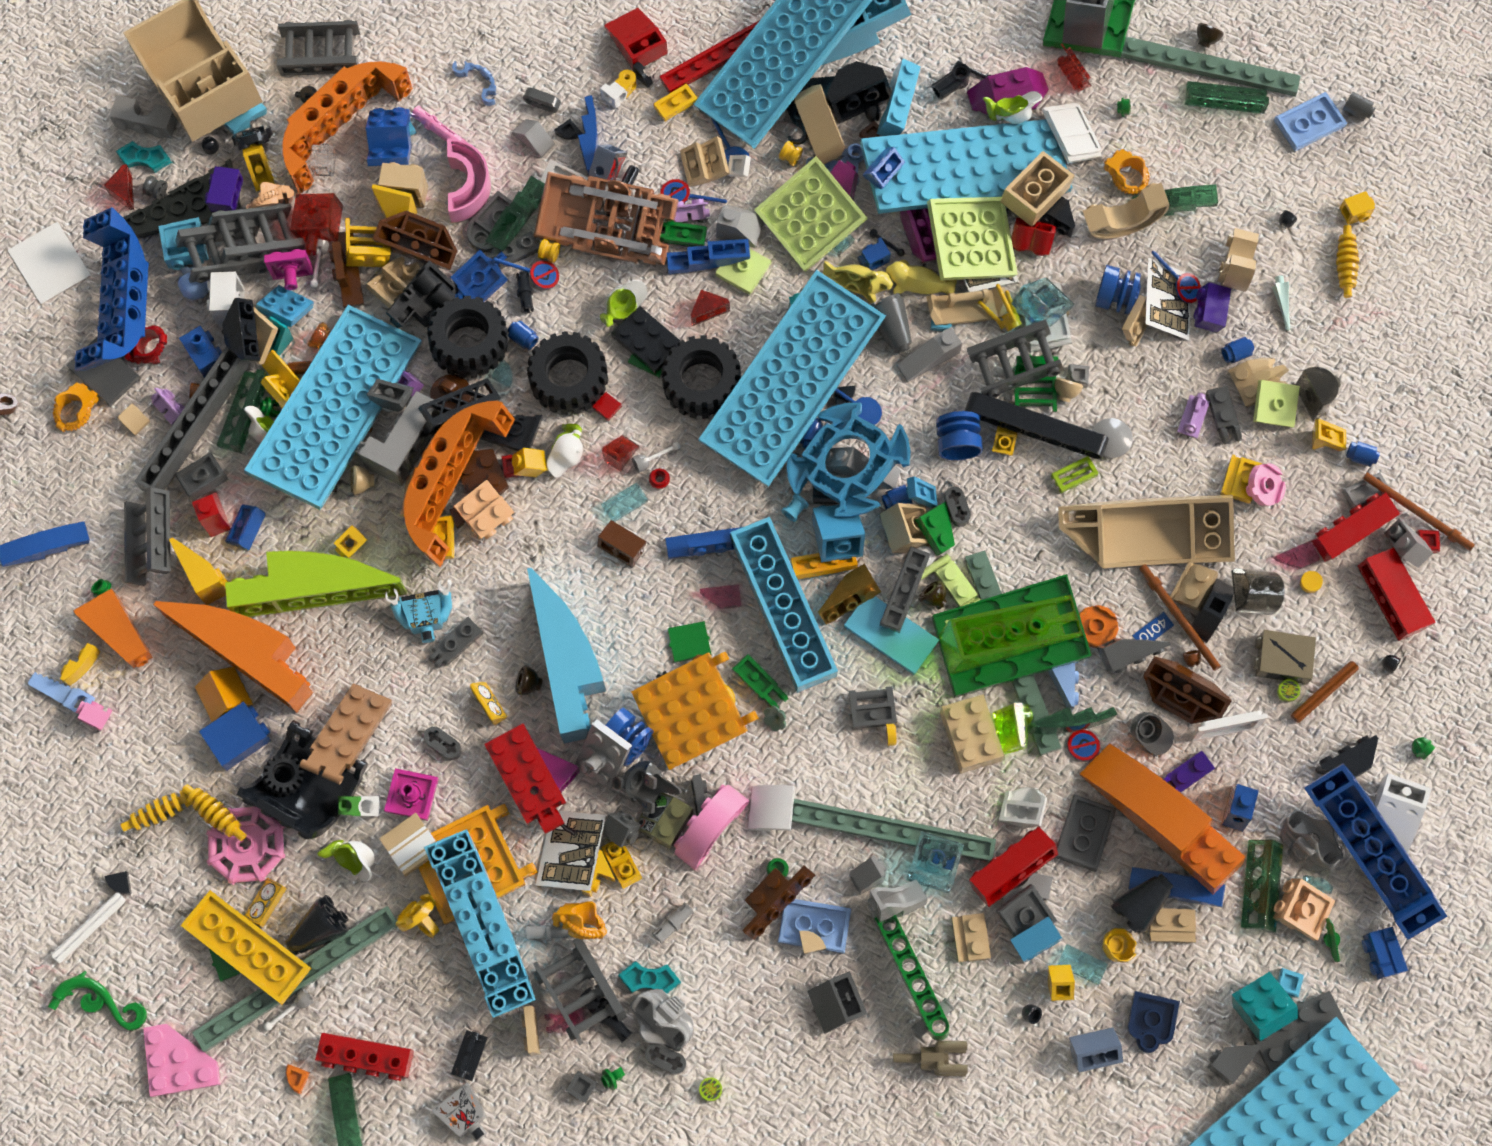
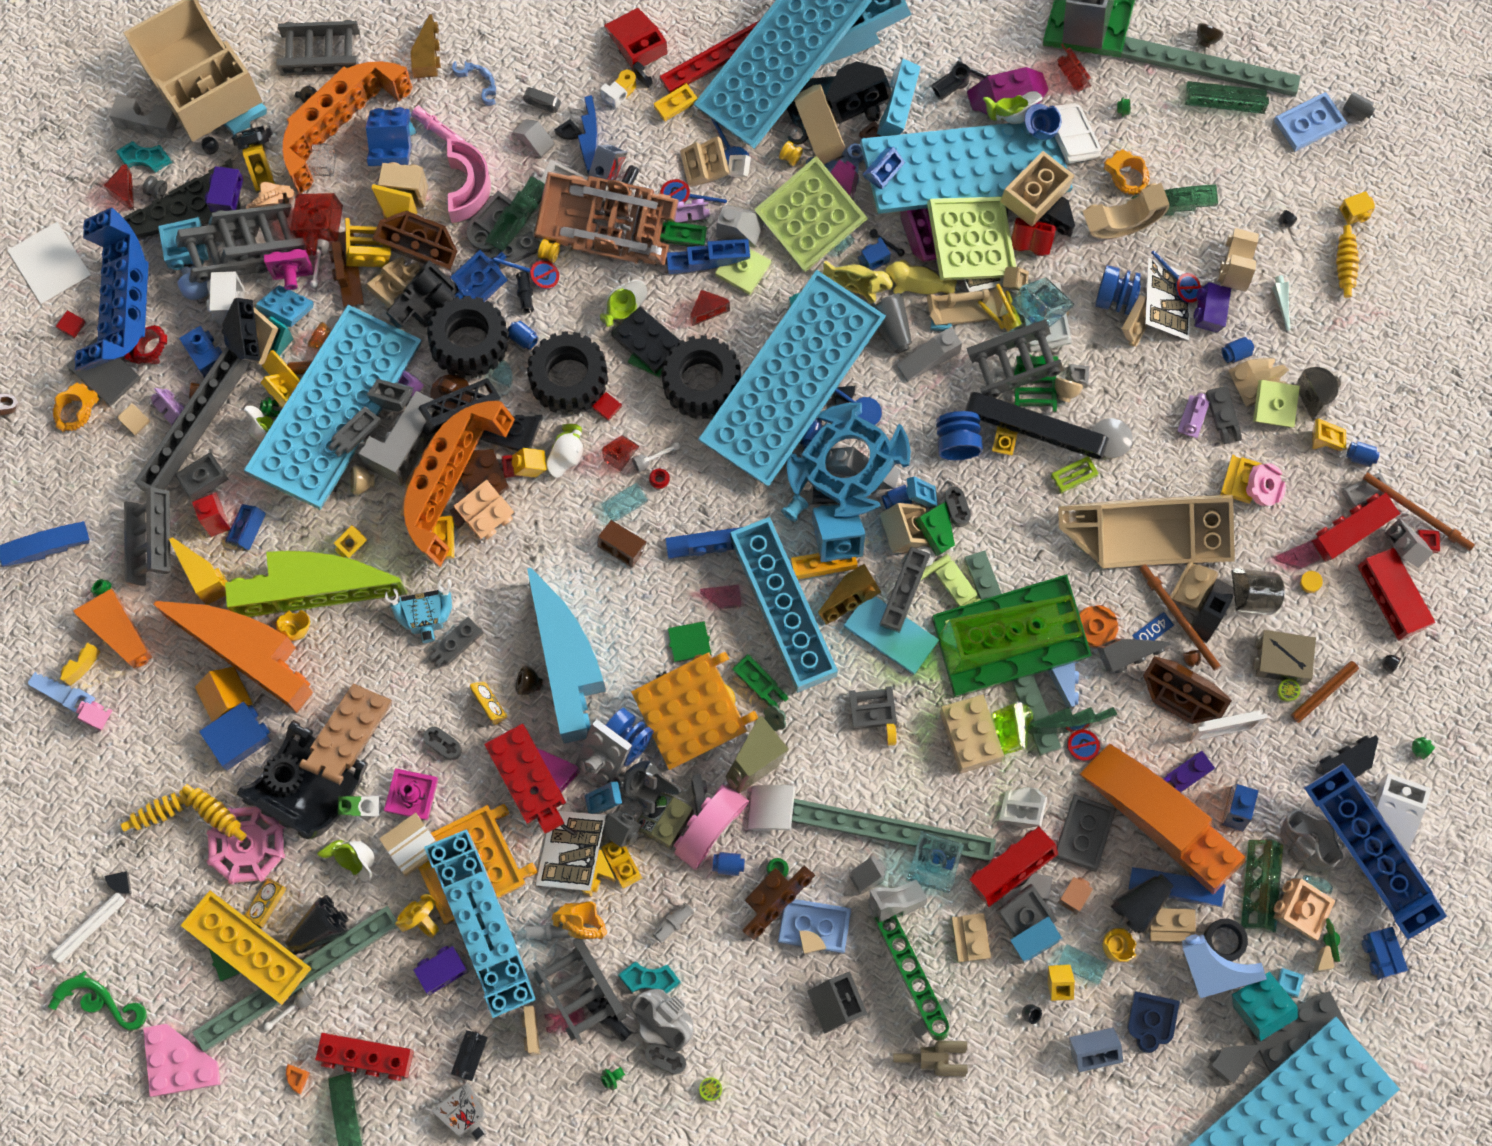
(70, 324): none -> red tile
(253, 398): clear green fence -> none
(293, 624): none -> yellow hair
(354, 431): none -> dark grey hinge
(424, 51): none -> pearl gold slope
(440, 970): none -> dark purple brick
(581, 1086): dark grey plate -> none
(603, 798): none -> dark azure plate
(728, 863): none -> blue brick
(757, 757): none -> olive slope
(933, 595): dark brown brick -> none
(1015, 277): none -> tan slope
(1043, 121): none -> blue helmet
(1075, 895): none -> nougat brick
(1152, 733): dark grey cap -> none
(1214, 973): none -> light blue arch
(1237, 928): none -> black tyre
(1324, 960): none -> tan slope

